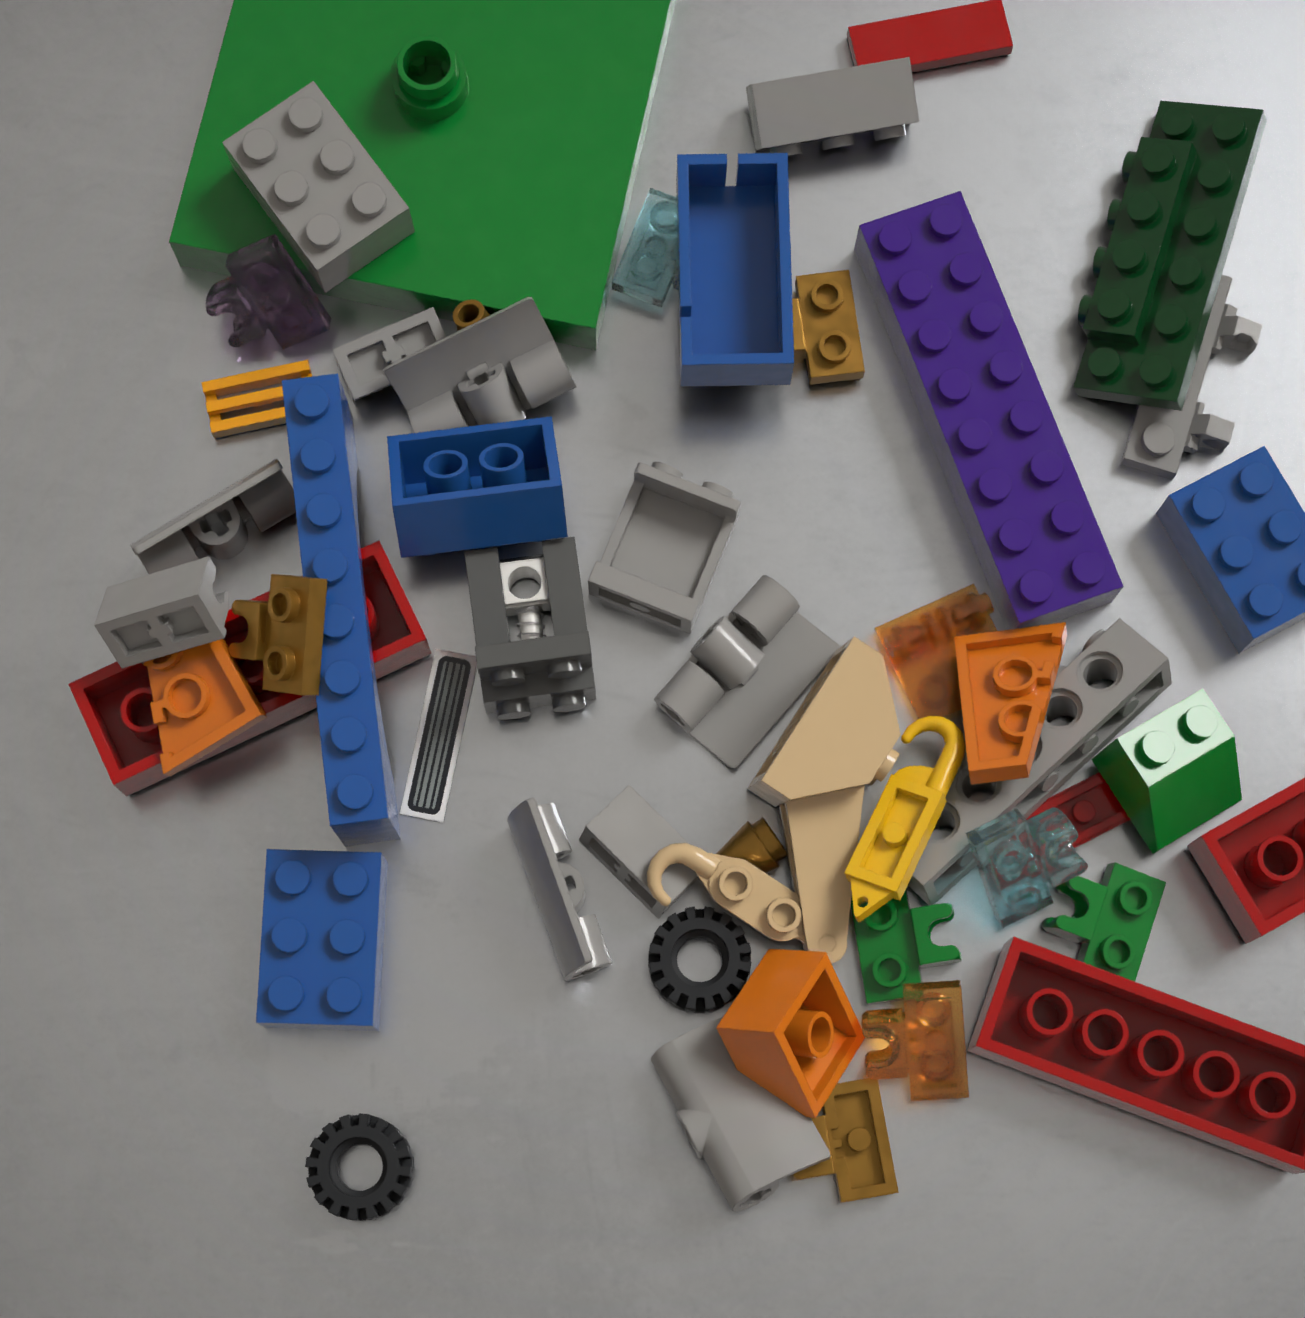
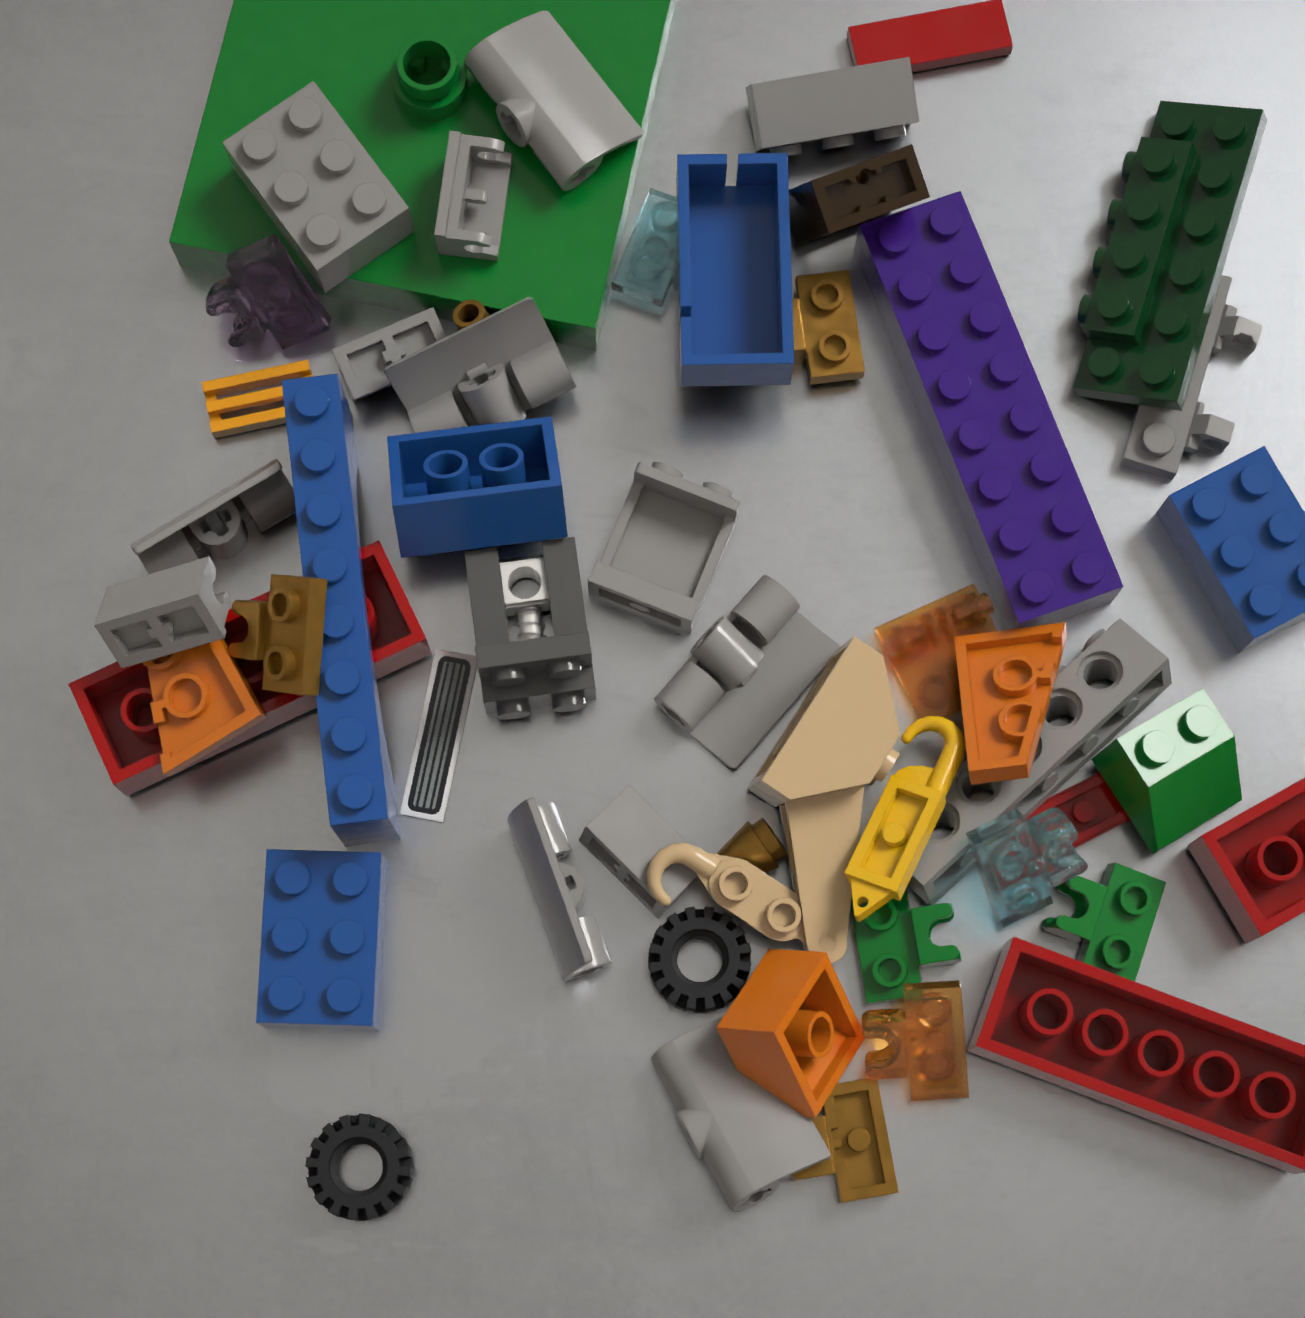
(473, 197): none -> light grey hinge
(551, 98): none -> light grey panel
(856, 194): none -> dark brown window

